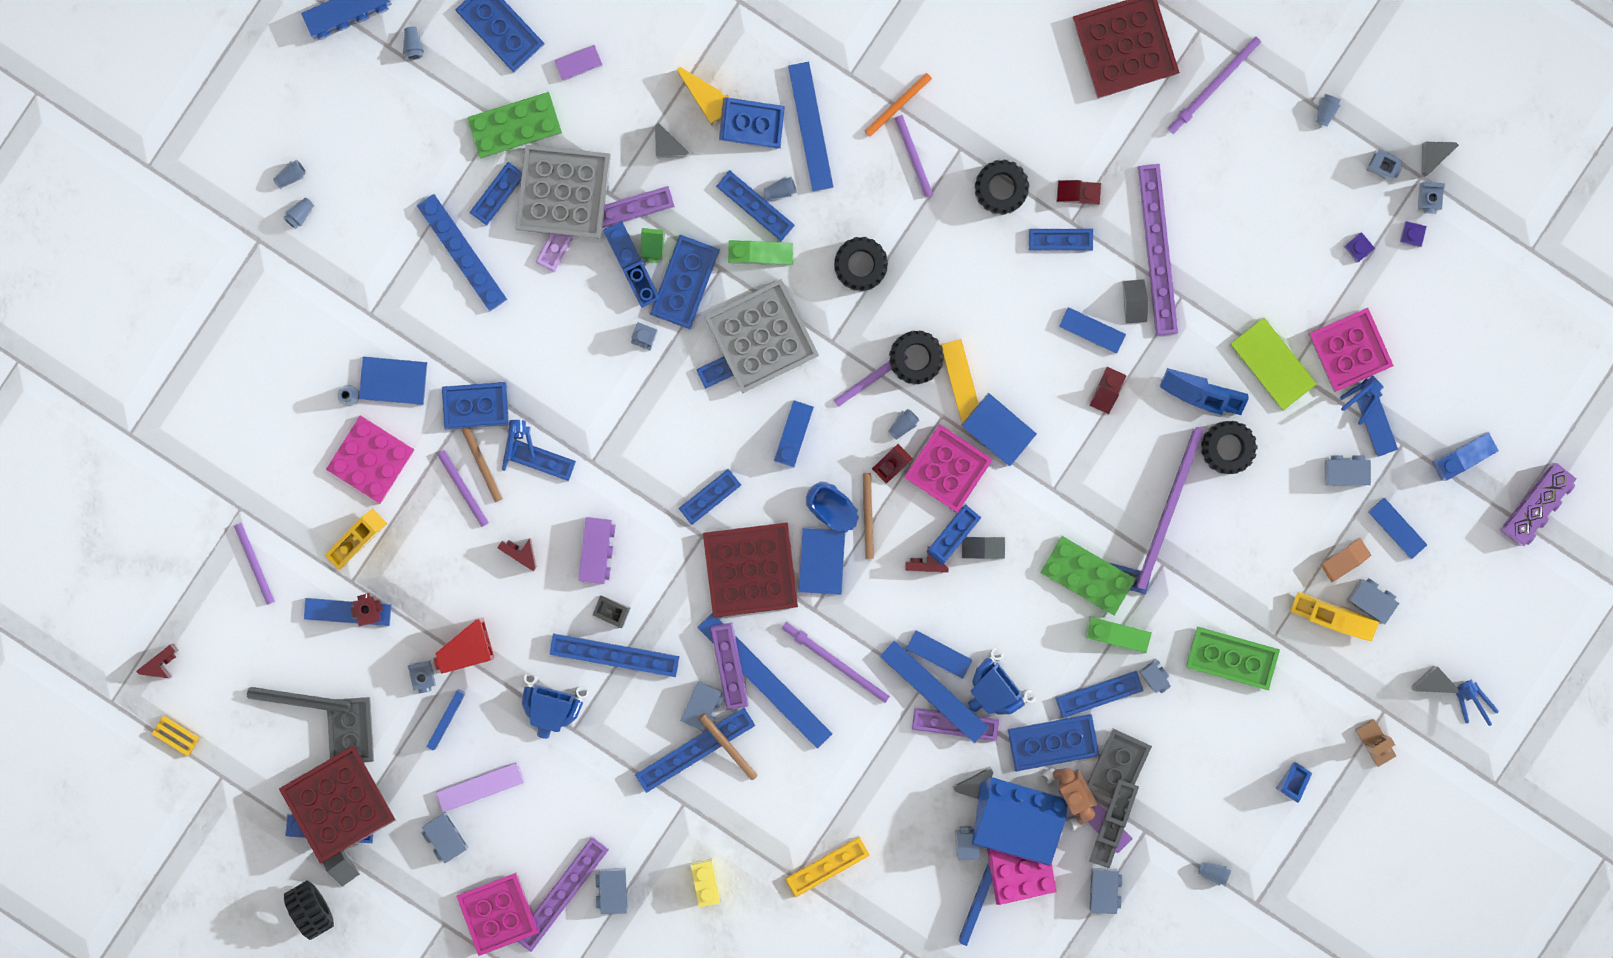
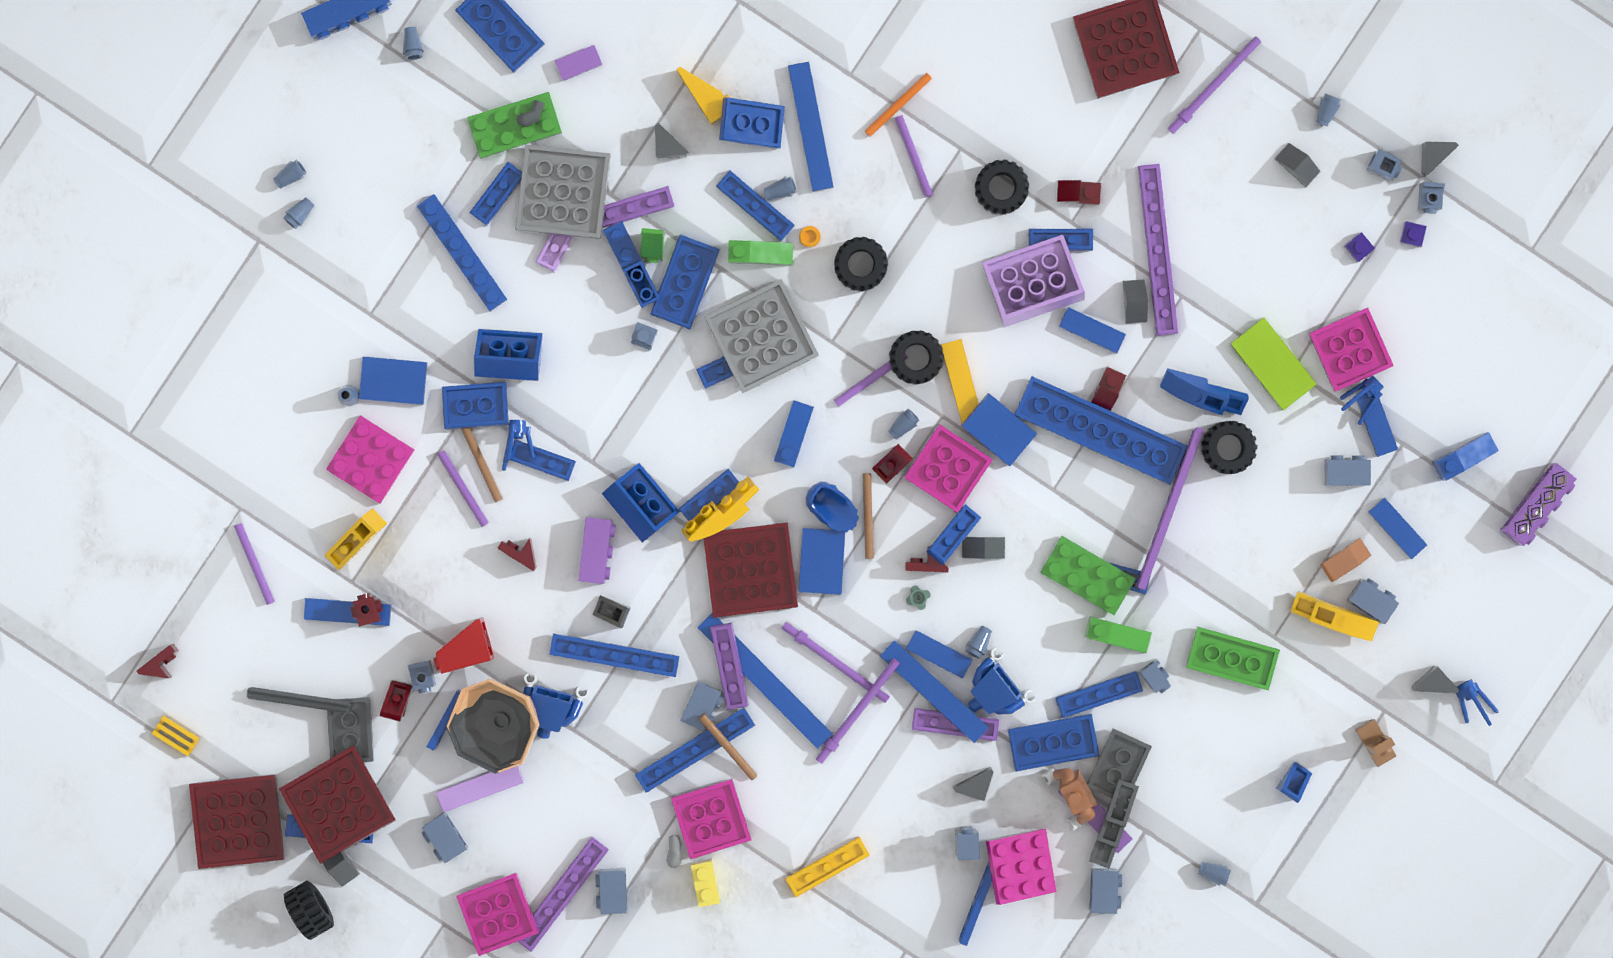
(236, 821): none -> dark red plate
(396, 701): none -> dark red slope
(493, 725): none -> dark grey rock
(508, 354): none -> blue slope
(532, 116): none -> dark grey arm
(640, 502): none -> blue slope
(673, 856): none -> light grey arm
(711, 818): none -> dark pink plate
(715, 517): none -> yellow slope
(809, 236): none -> light orange tile
(833, 743): none -> medium lavender bar
(924, 595): none -> sand green plate
(978, 643): none -> sand blue cone
(1019, 820): blue slope -> none
(1033, 281): none -> lavender slope
(1100, 430): none -> blue plate
(1298, 164): none -> dark grey slope

